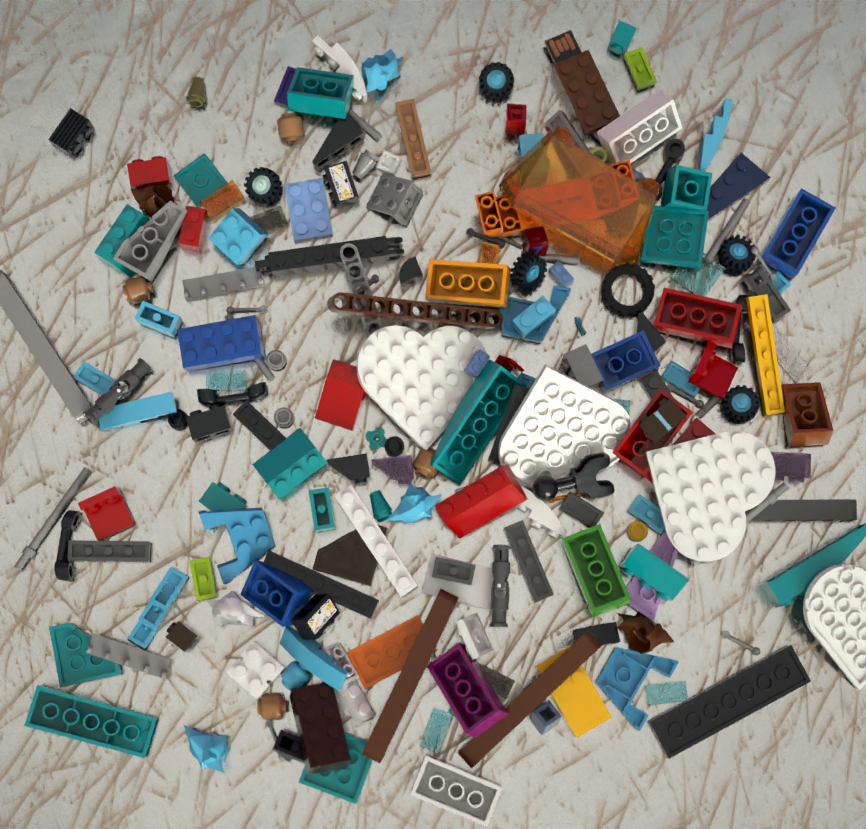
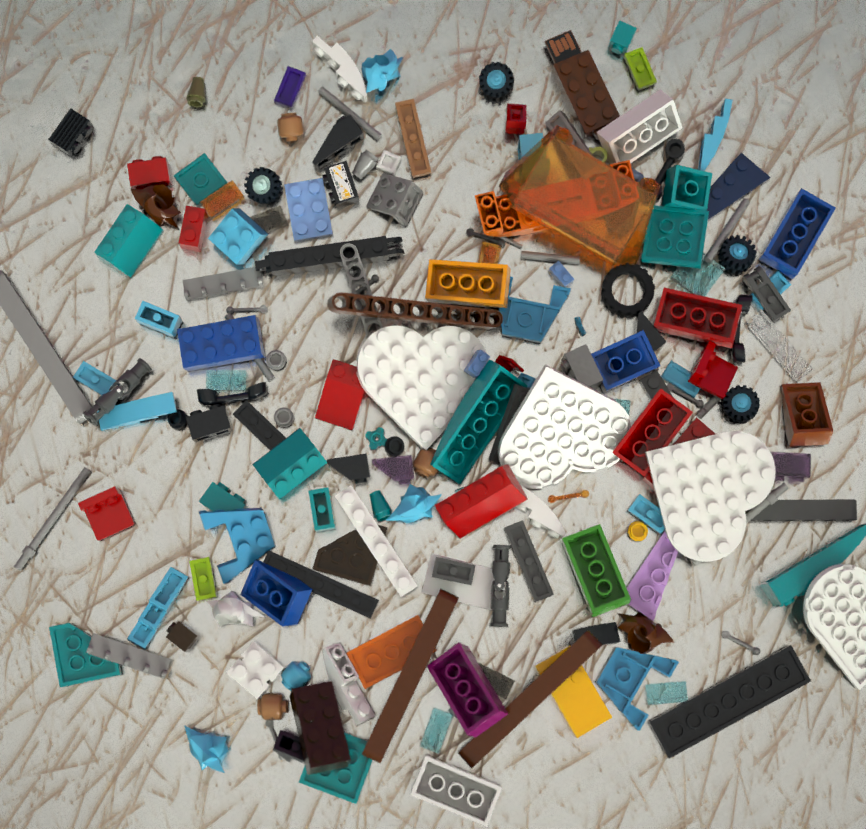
(63, 568): black piece -> none
(90, 721): teal slope -> none
(109, 551): dark grey plate -> none
(137, 290): medium nougat head -> none
(149, 245): light grey wedge -> none
(310, 656): medium azure slope -> none
(315, 616): brick -> none
(320, 92): teal slope -> none
(410, 272): black brick -> none
(474, 636): white plate -> none
(528, 271): black wheel -> none
(533, 317): medium azure brick -> none
(535, 241): dark red brick -> none
(545, 717): sand blue brick -> none
(581, 479): black piece -> none
(581, 510): dark grey tile -> none
(653, 573): teal slope -> none
(661, 420): dark brown container -> none
(765, 354): yellow plate -> none
(772, 277): light grey hinge -> none

